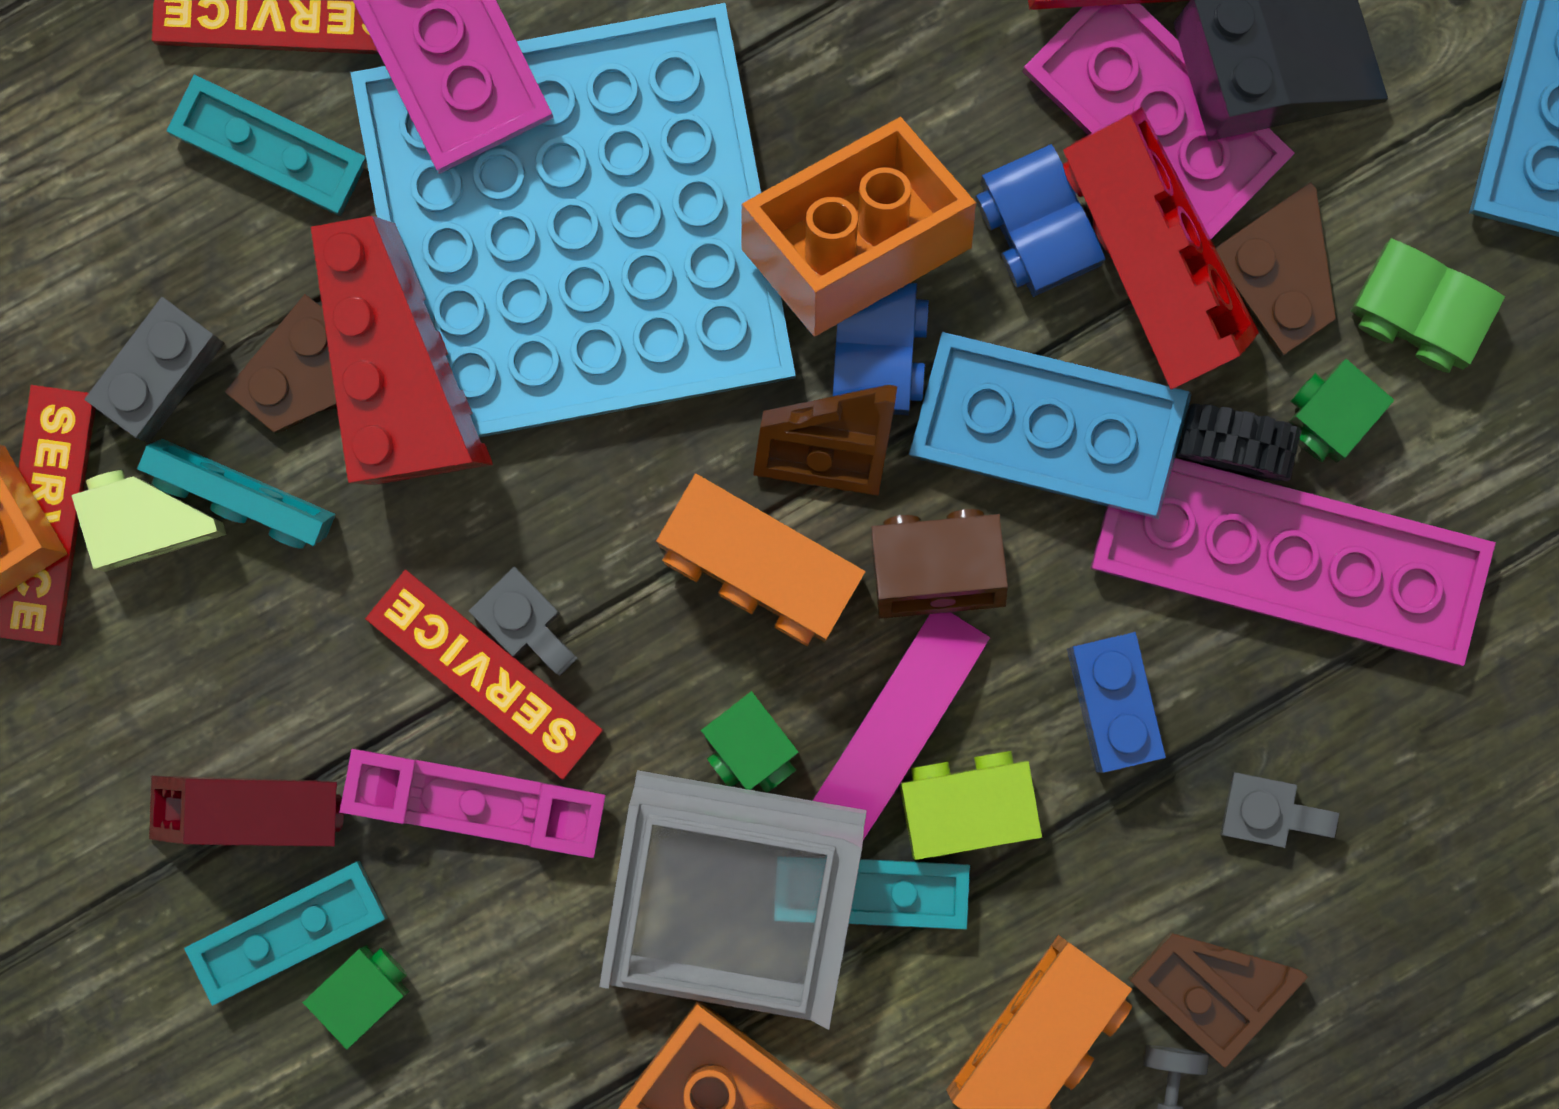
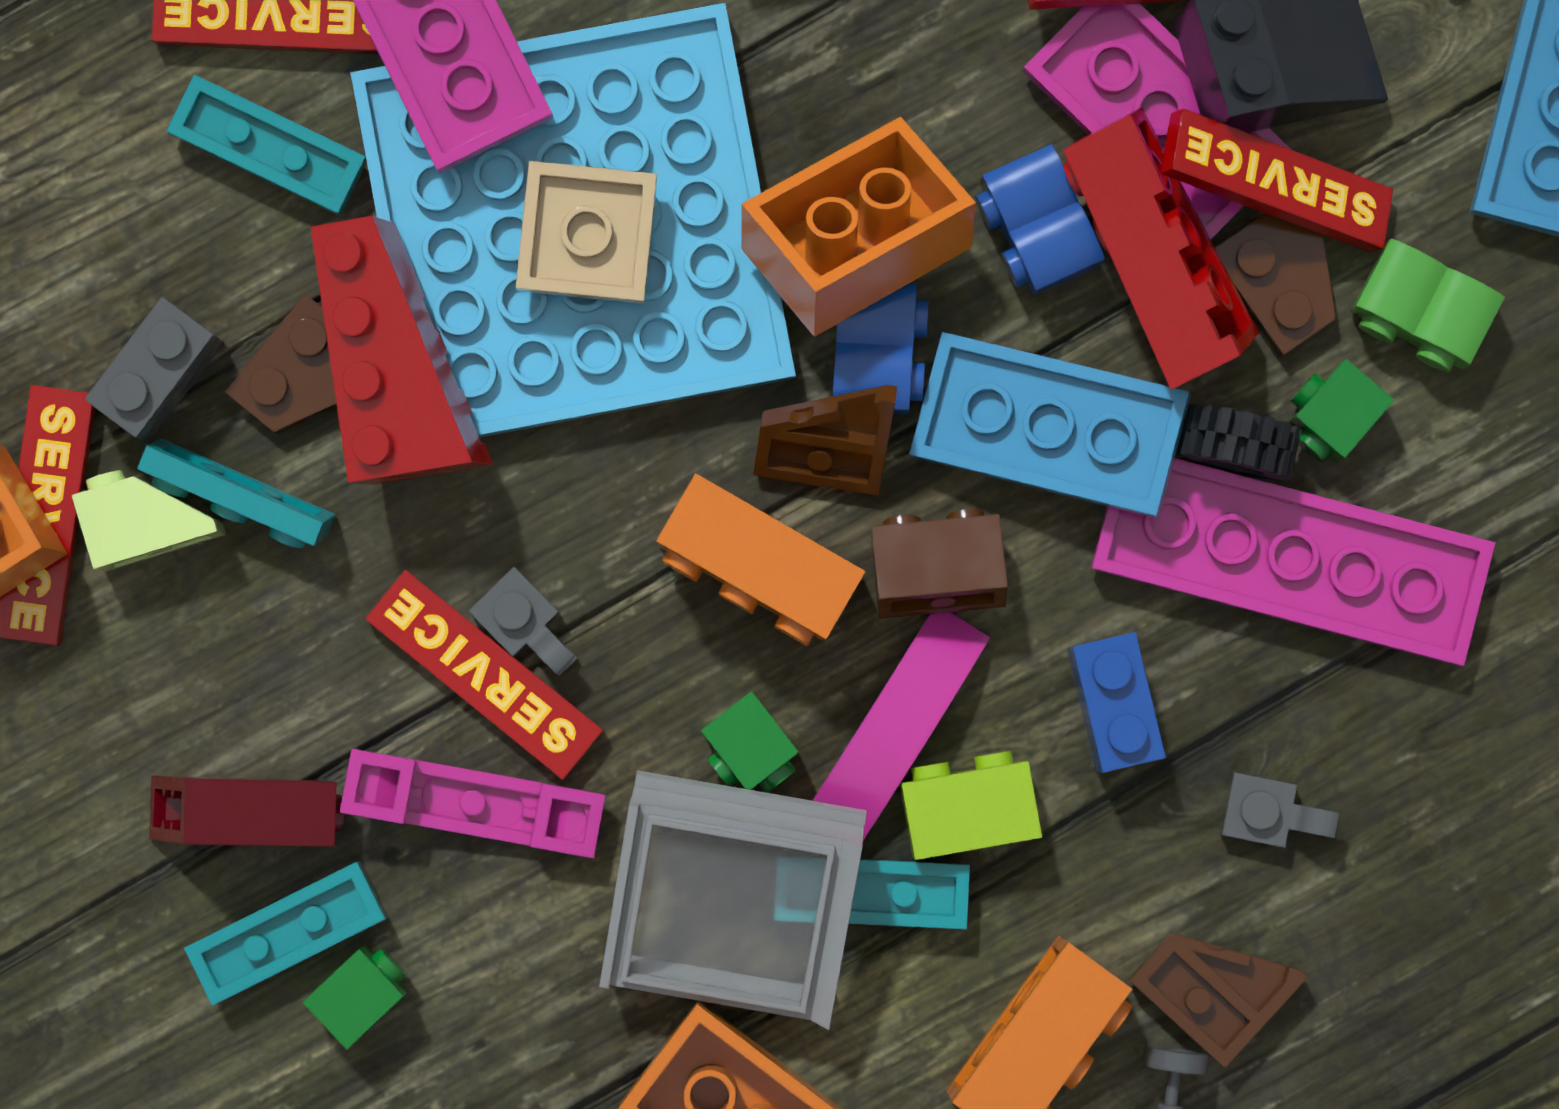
(586, 232): none -> tan plate
(1276, 180): none -> red tile

